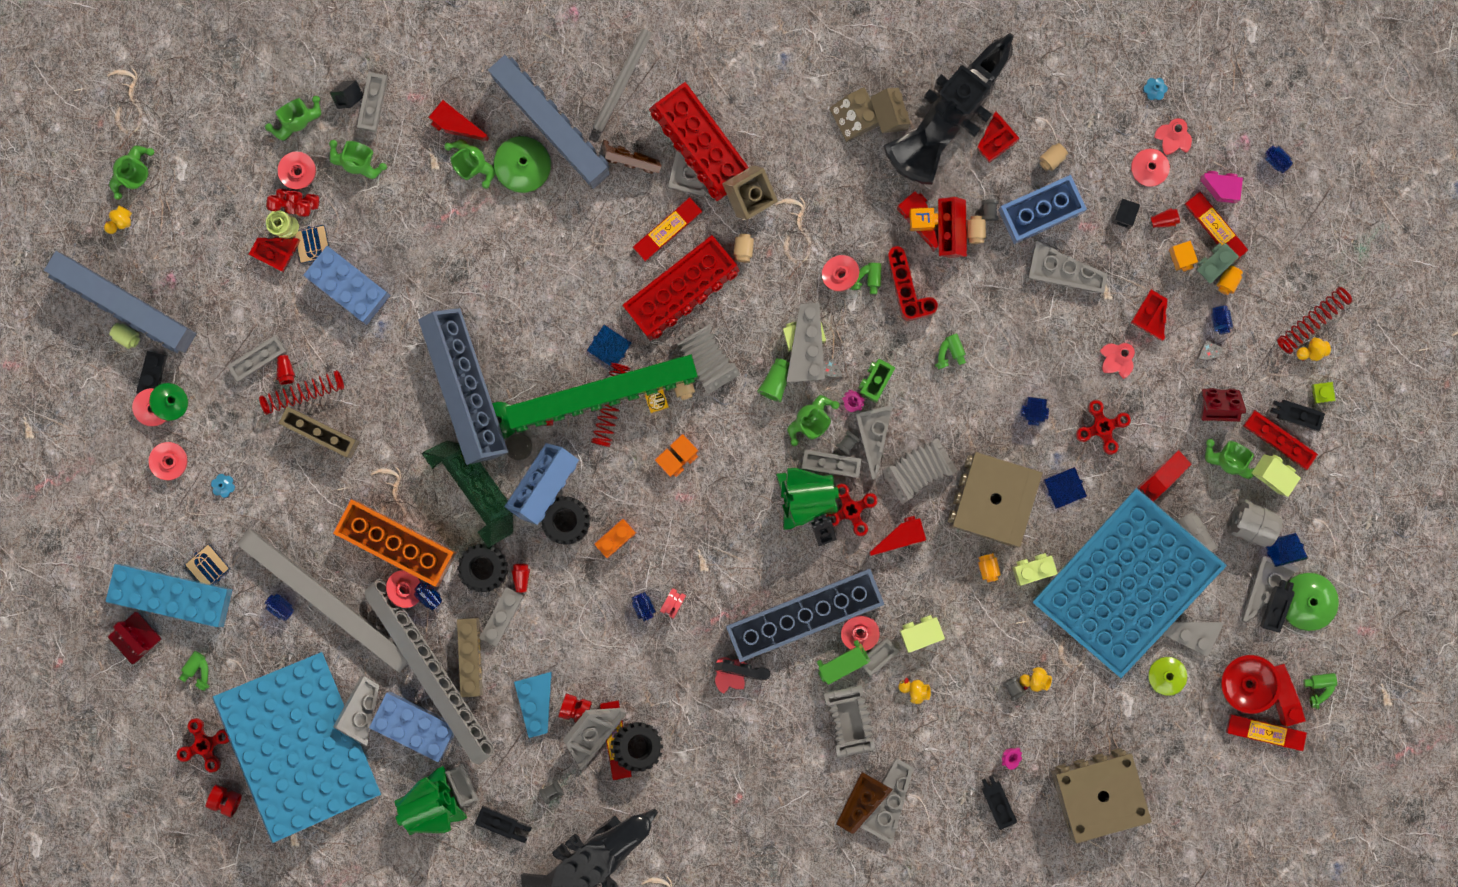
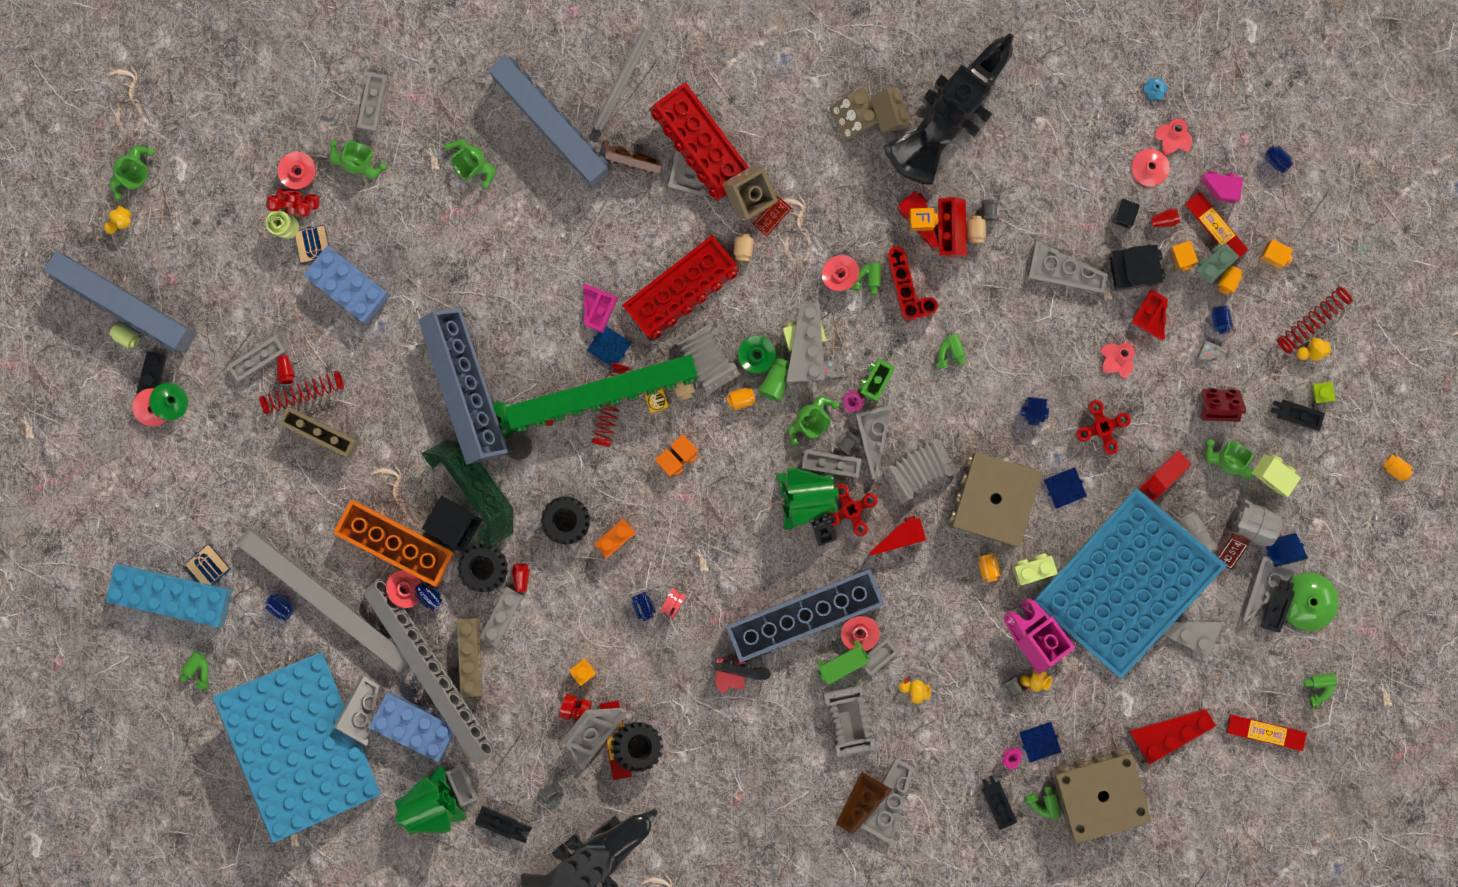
(134, 637): dark red bracket -> none
(159, 457): coral dish -> none
(197, 748): red gear -> none
(217, 797): red wheel -> none
(227, 485): dark azure plant -> none
(274, 251): red wing -> none
(294, 117): bright green piece -> none
(346, 94): black panel -> none
(452, 524): none -> black brick
(454, 123): red slope -> none
(518, 176): bright green dish -> none
(534, 702): dark azure wing -> none
(542, 483): medium blue brick -> none
(583, 671): none -> light orange brick
(597, 307): none -> dark pink wing
(667, 229): tile -> none
(740, 398): none -> light orange brick
(750, 347): none -> green dish
(772, 216): none -> clear red tile
(921, 634): yellowish green brick -> none
(997, 138): red wing -> none
(1038, 636): none -> dark pink brick
(1040, 742): none -> clear blue piece
(1042, 209): medium blue brick -> none
(1051, 802): none -> bright green plant
(1053, 157): tan brick -> none
(1136, 267): none -> black brick
(1158, 673): lime dish -> none
(1168, 735): none -> red wing
(1233, 550): none -> clear red tile
(1265, 682): red dish -> none
(1276, 254): none -> light orange brick
(1280, 440): red tile -> none
(1288, 702): red slope -> none
(1398, 468): none -> light orange brick

